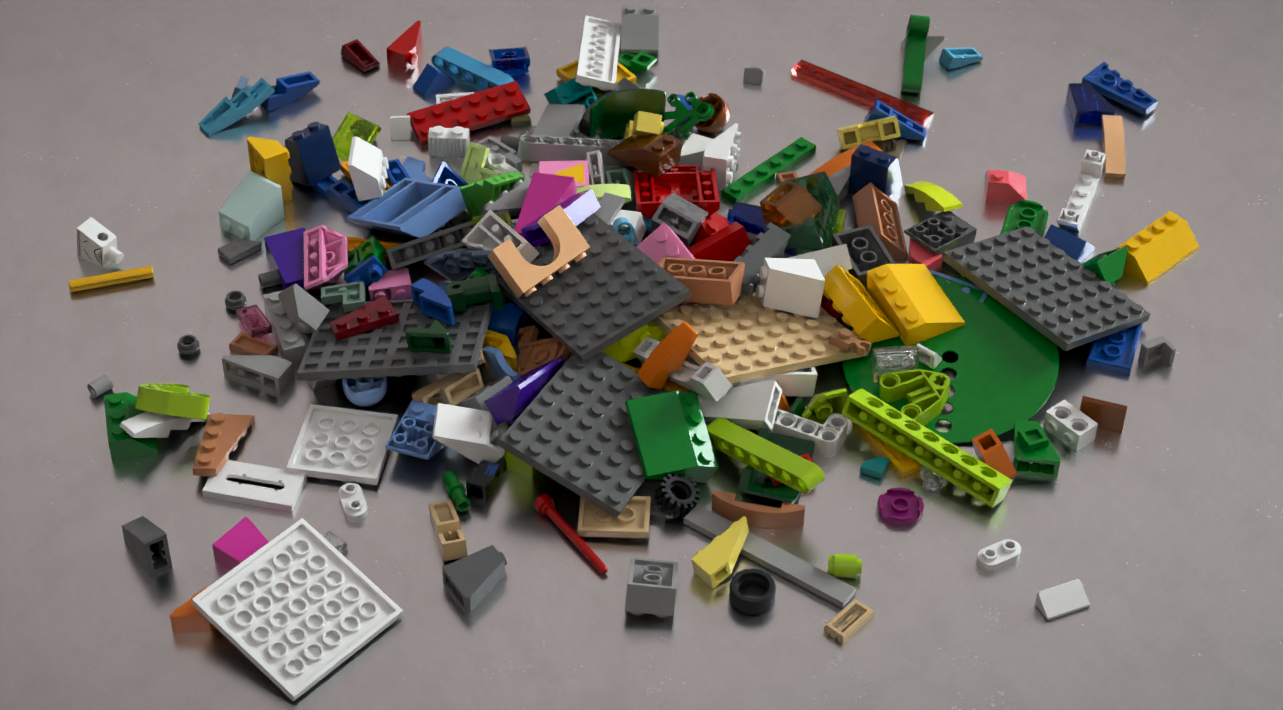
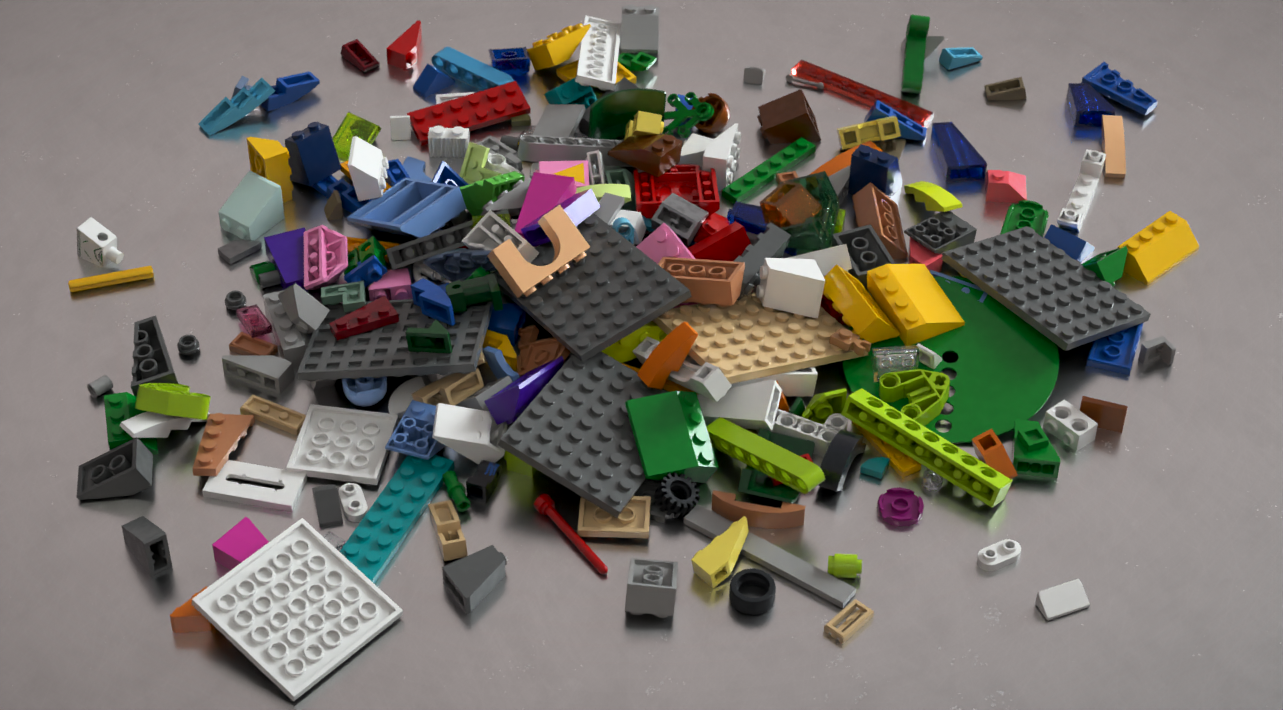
(116, 472): none -> dark grey slope
(150, 355): none -> dark grey wedge
(260, 268): none -> green slope
(273, 414): none -> tan tile
(327, 505): none -> dark grey slope
(333, 207): none -> dark tan slope
(395, 514): none -> teal plate
(402, 396): none -> white tile
(420, 268): none -> white plant
(557, 46): none -> yellow slope
(788, 119): none -> reddish brown slope
(790, 77): none -> light grey hinge
(839, 458): none -> black arch
(956, 154): none -> clear blue slope
(1006, 90): none -> dark tan slope

